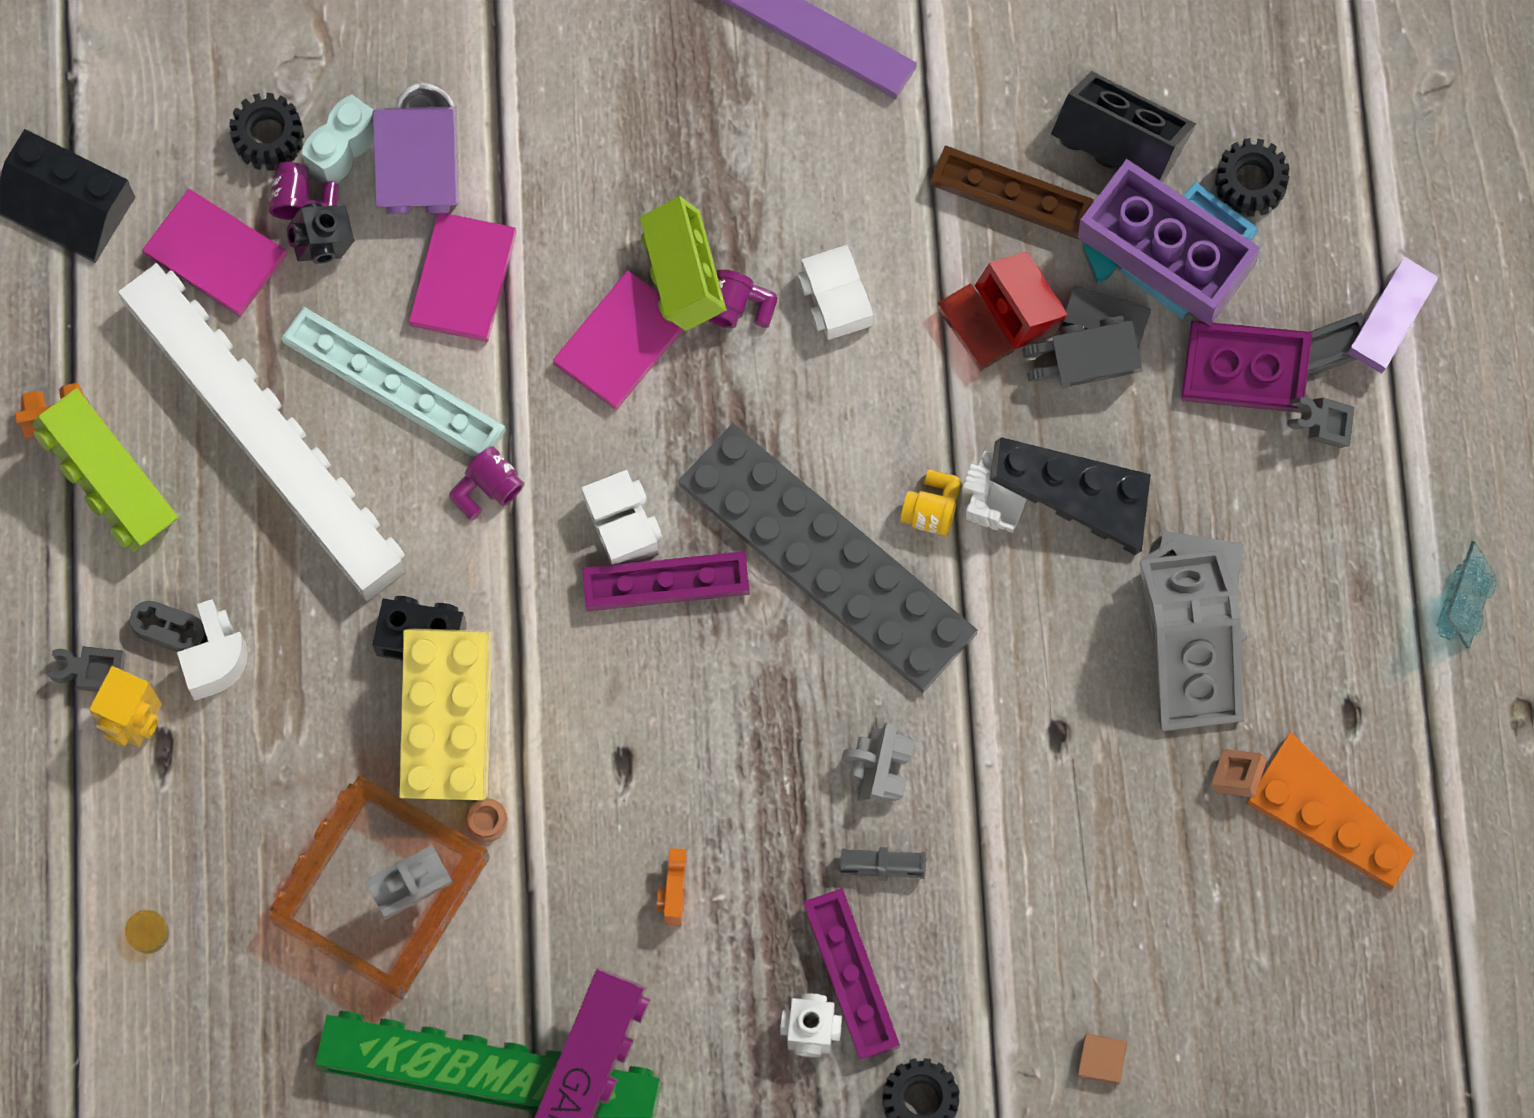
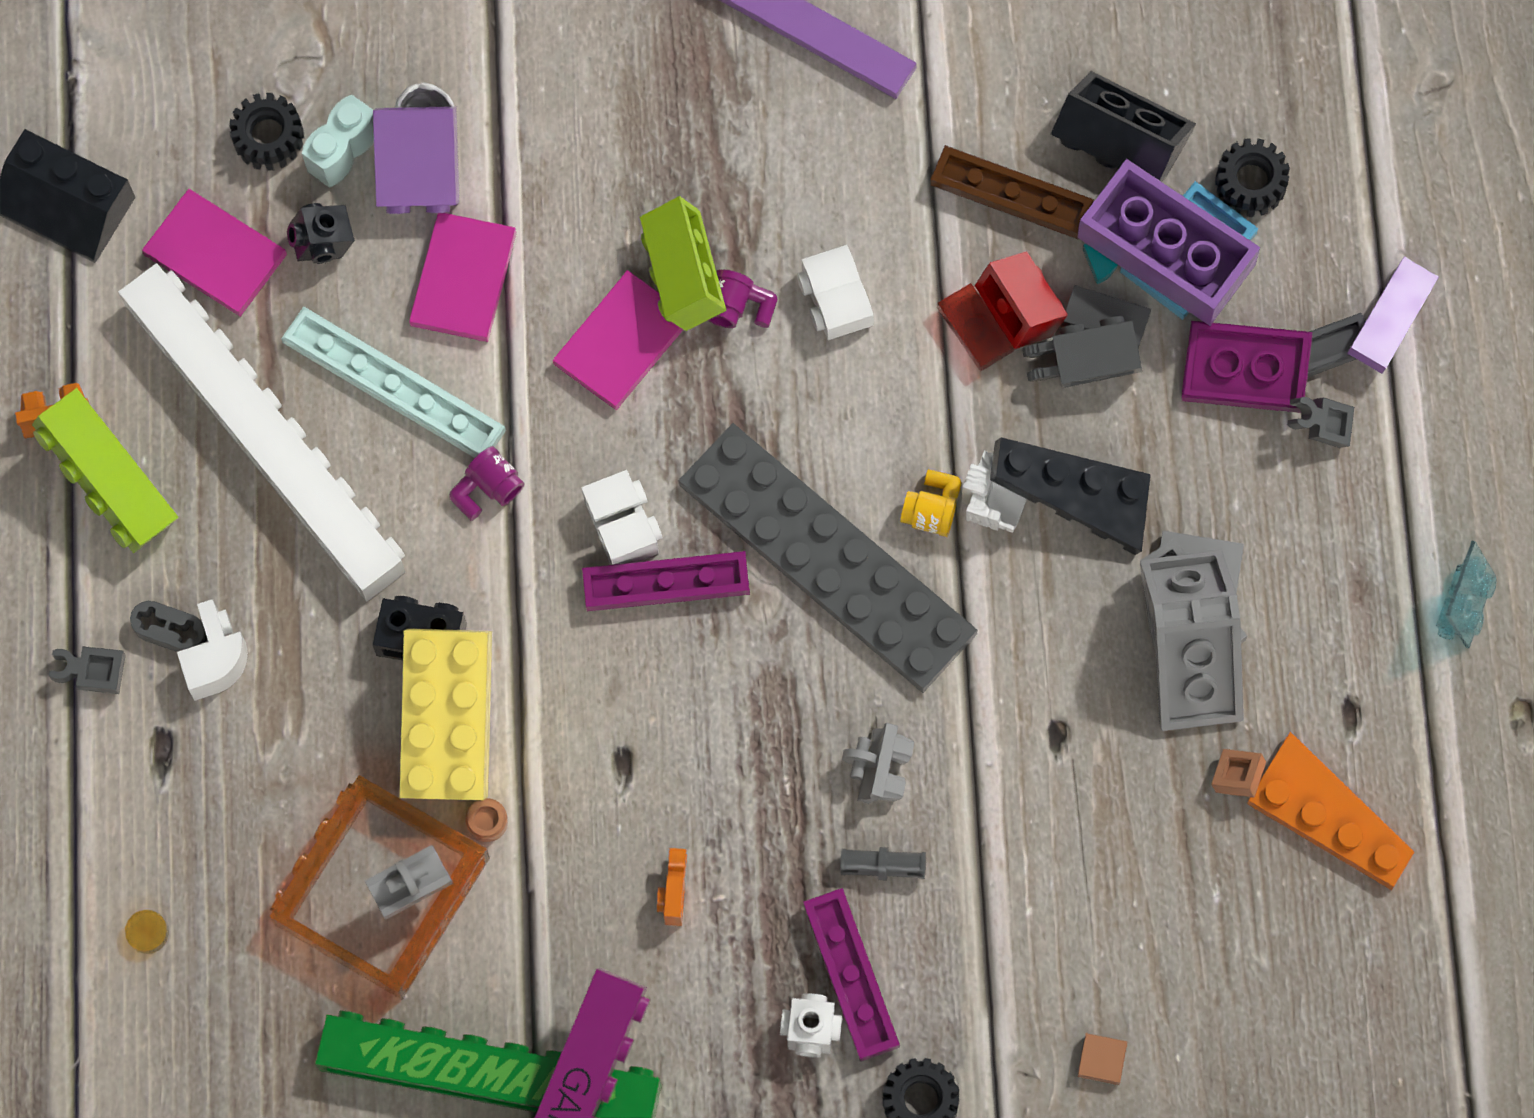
(125, 708): yellow brick -> none
(291, 191): magenta piece -> none

